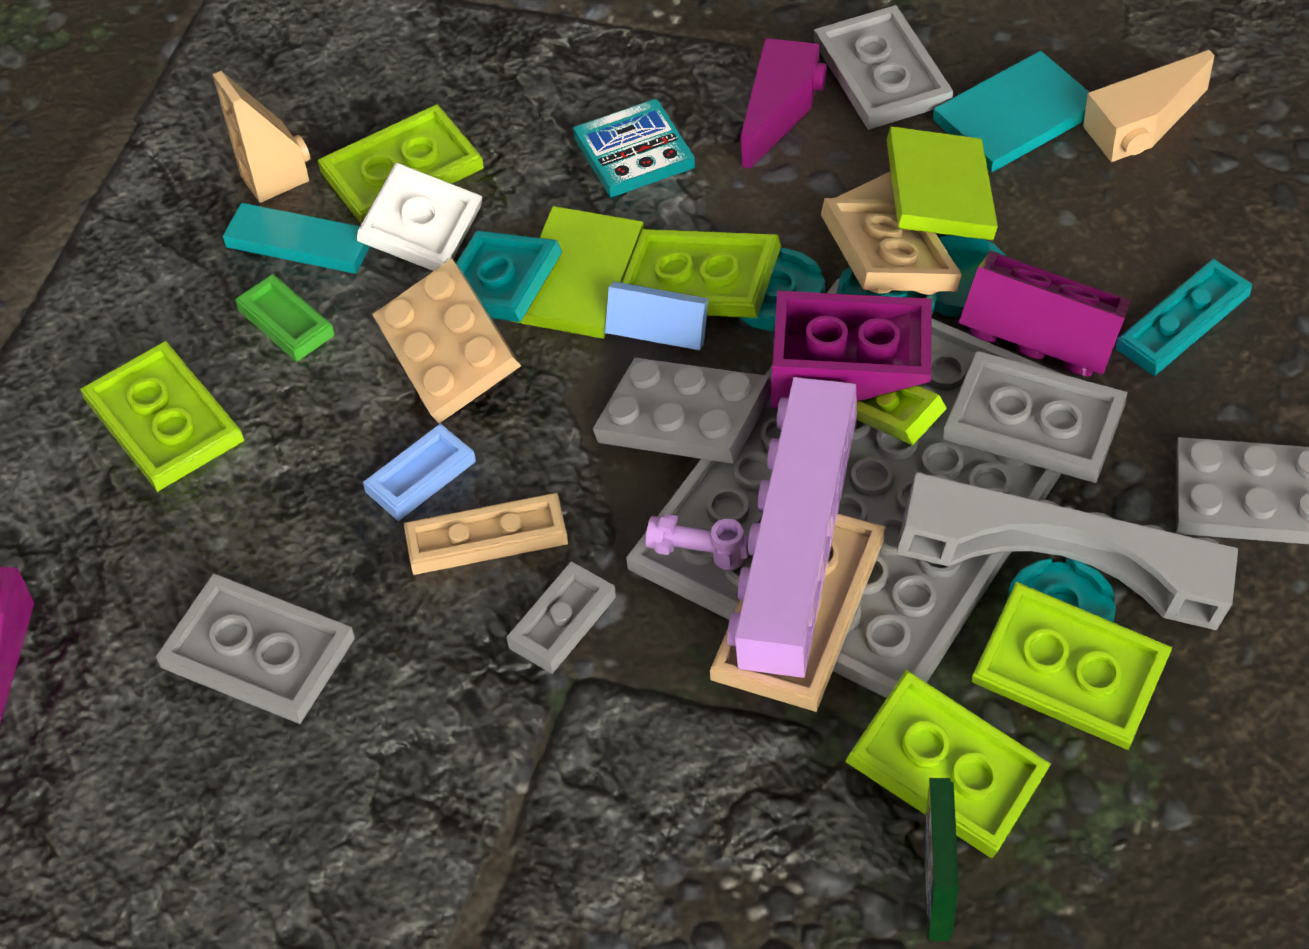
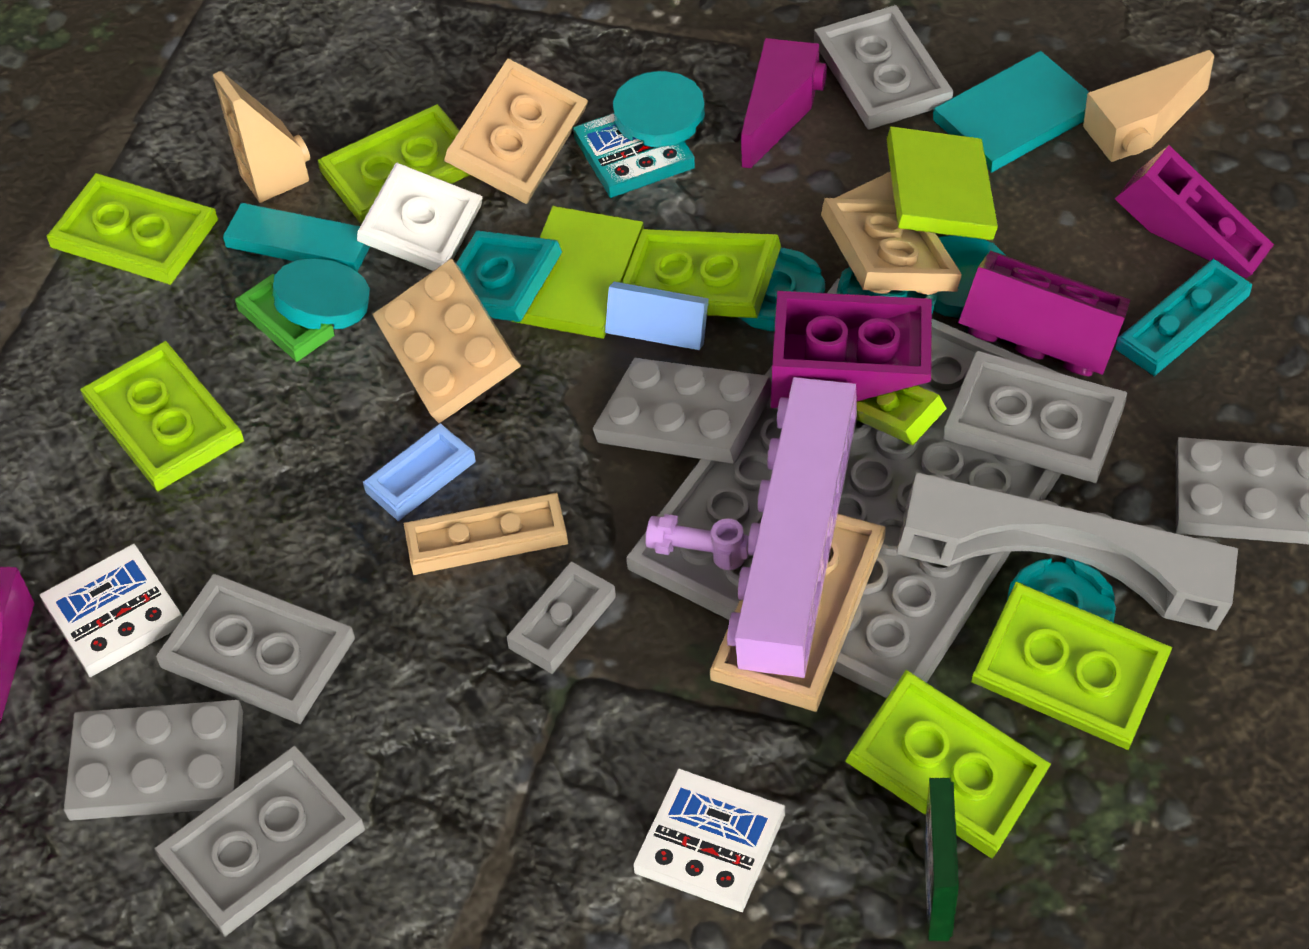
(112, 610): none -> tile
(132, 228): none -> lime tile
(153, 759): none -> light grey plate
(259, 840): none -> light grey plate
(320, 293): none -> teal tile
(516, 131): none -> tan plate
(659, 108): none -> teal tile
(709, 840): none -> tile
(1191, 213): none -> magenta slope

